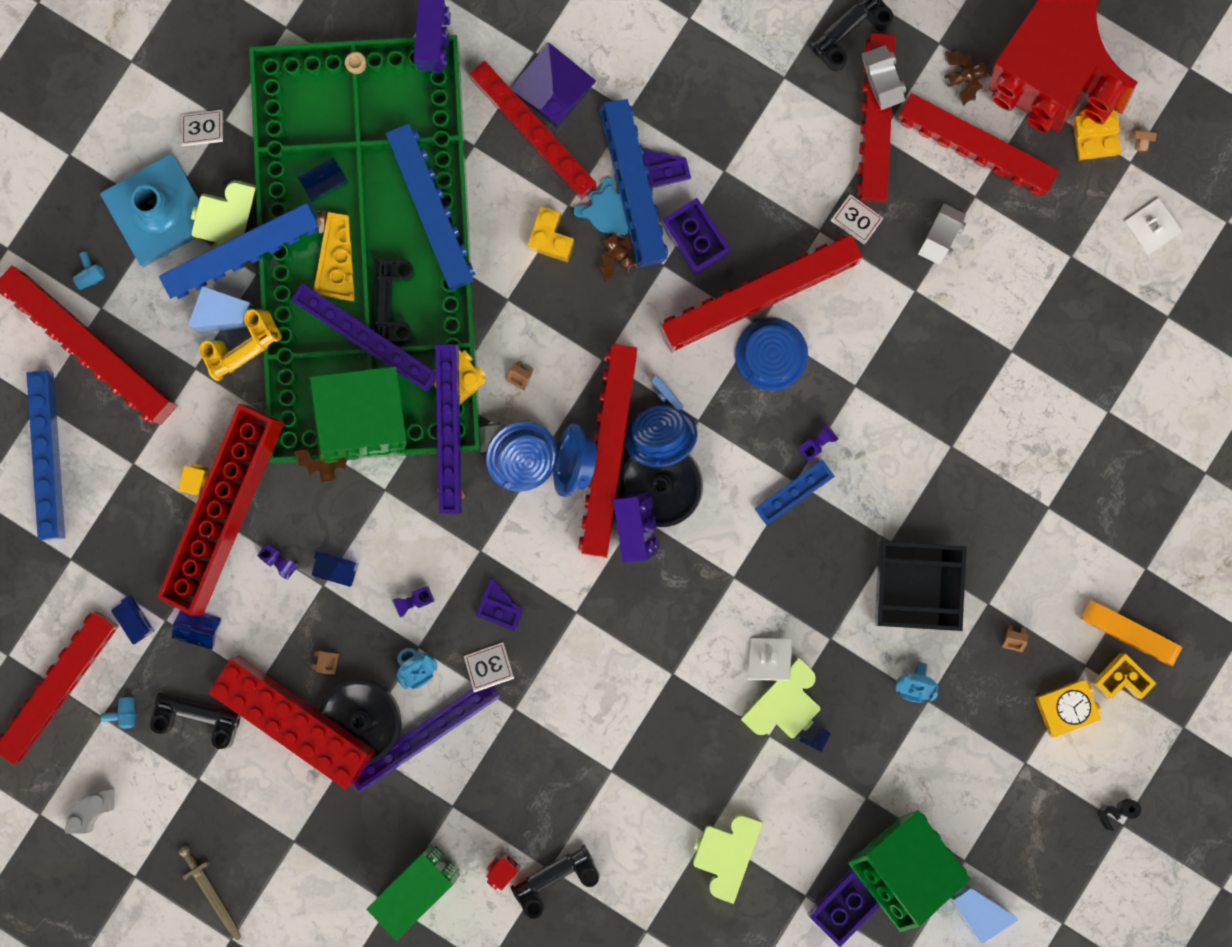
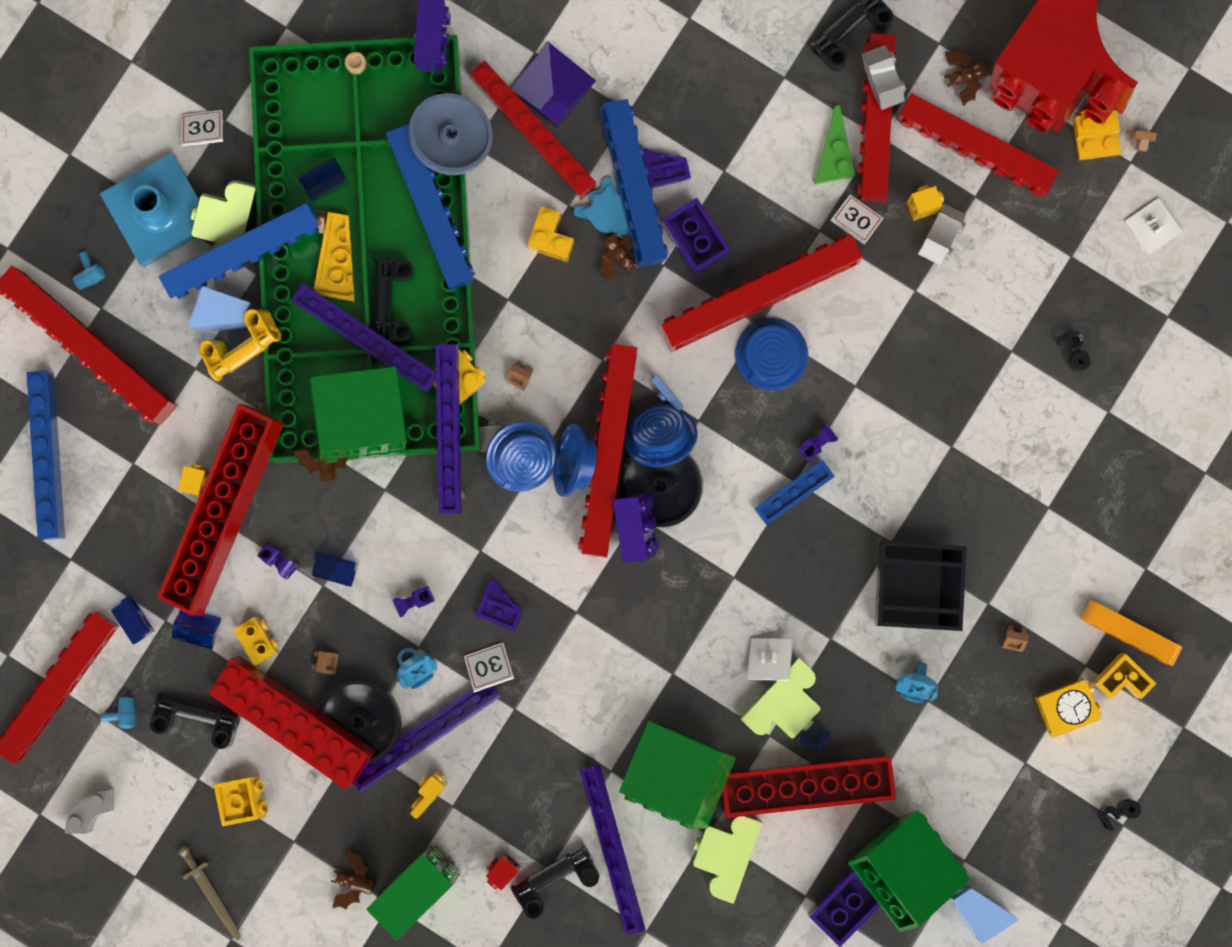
(241, 800): none -> yellow plate
(256, 640): none -> yellow brick
(357, 882): none -> reddish brown animal
(430, 788): none -> yellow plate
(450, 134): none -> sand blue dish
(612, 849): none -> dark purple plate
(677, 776): none -> green brick
(809, 786): none -> red brick
(836, 157): none -> bright green wing
(925, 202): none -> yellow brick
(1080, 359): none -> black leg

